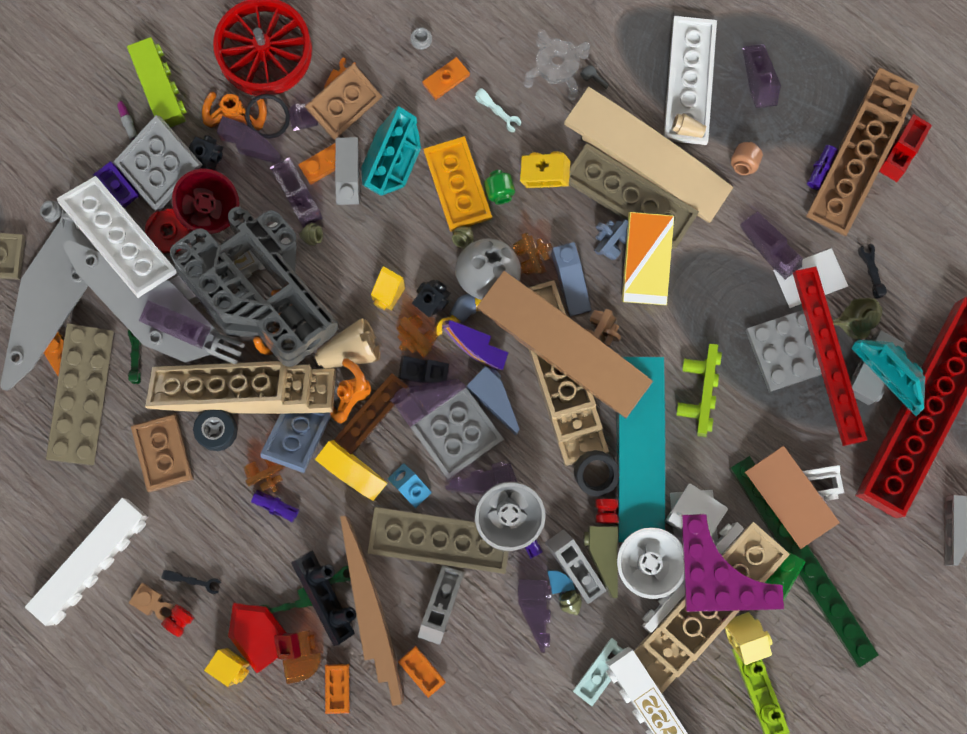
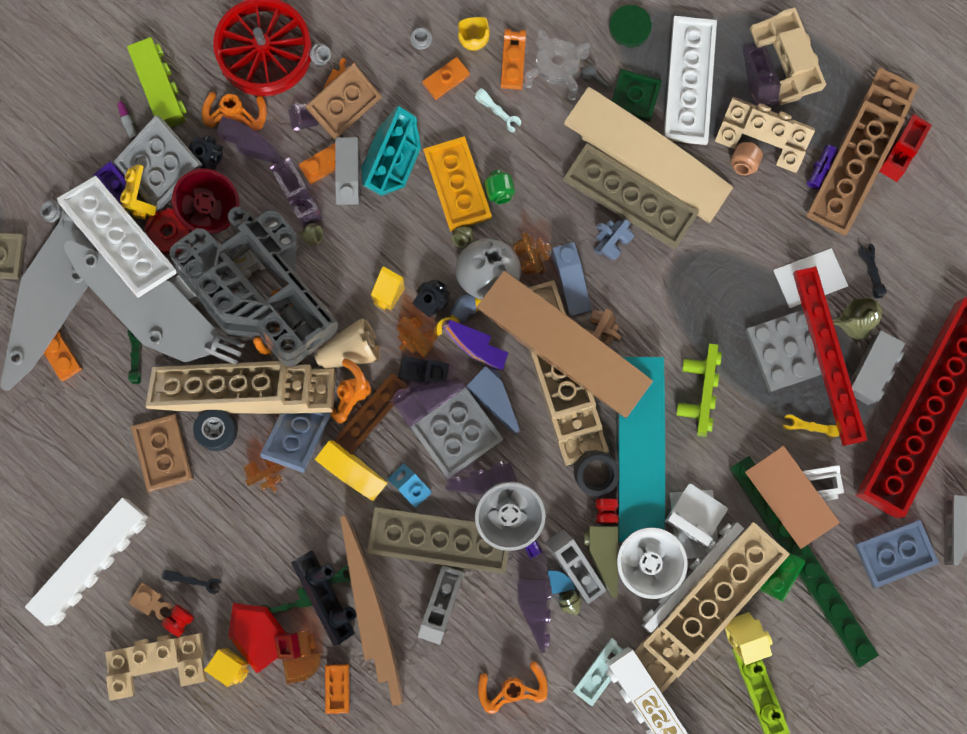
(79, 395): dark tan plate -> none
(129, 195): none -> yellow bracket
(146, 657): none -> tan bracket
(175, 324): clear purple slope -> none
(269, 96): black piece -> none
(275, 506): dark purple pin -> none
(320, 54): none -> light grey plate
(422, 671): orange plate -> none
(473, 33): none -> yellow hair
(513, 60): none -> orange plate
(513, 690): none -> orange piece
(545, 170): yellow brick -> none
(630, 26): none -> dark green tile
(636, 94): none -> dark green tile
(647, 258): tile -> none
(688, 126): tan cone -> none
(713, 582): magenta plate -> none
(767, 127): none -> tan bracket
(772, 245): clear purple slope -> none
(793, 52): none -> tan bracket
(830, 430): none -> yellow piece
(895, 370): teal wedge -> none
(896, 554): none -> sand blue plate

